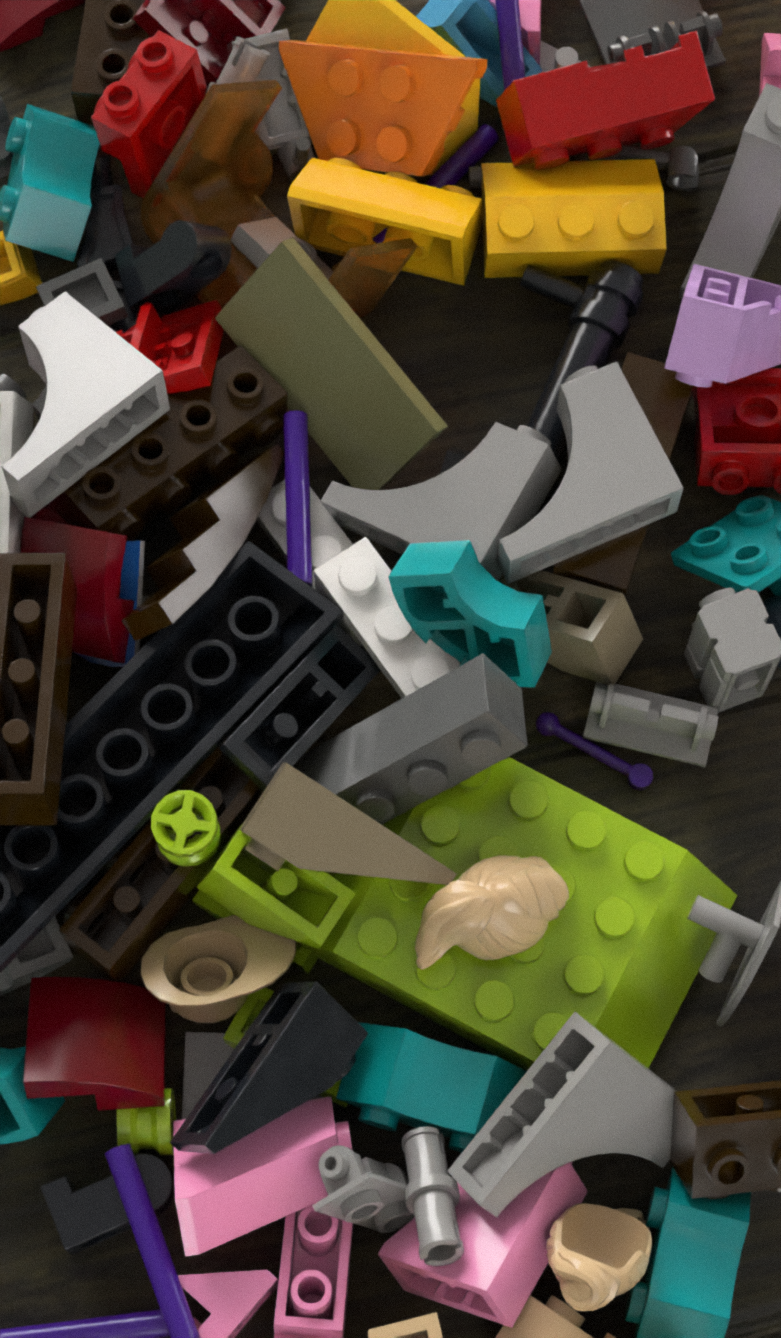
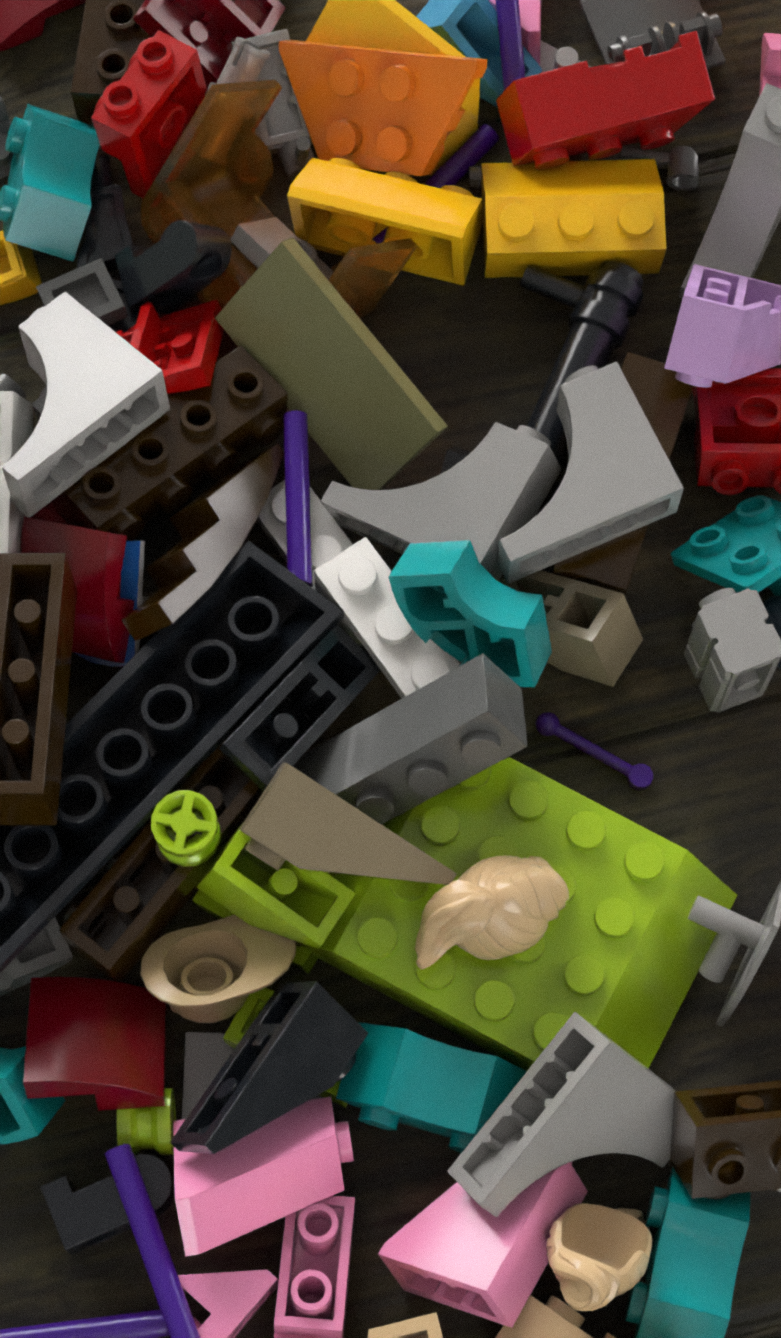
(363, 1190): light grey hinge -> none
(432, 1196): light grey pin -> none
(651, 723): light grey hinge -> none

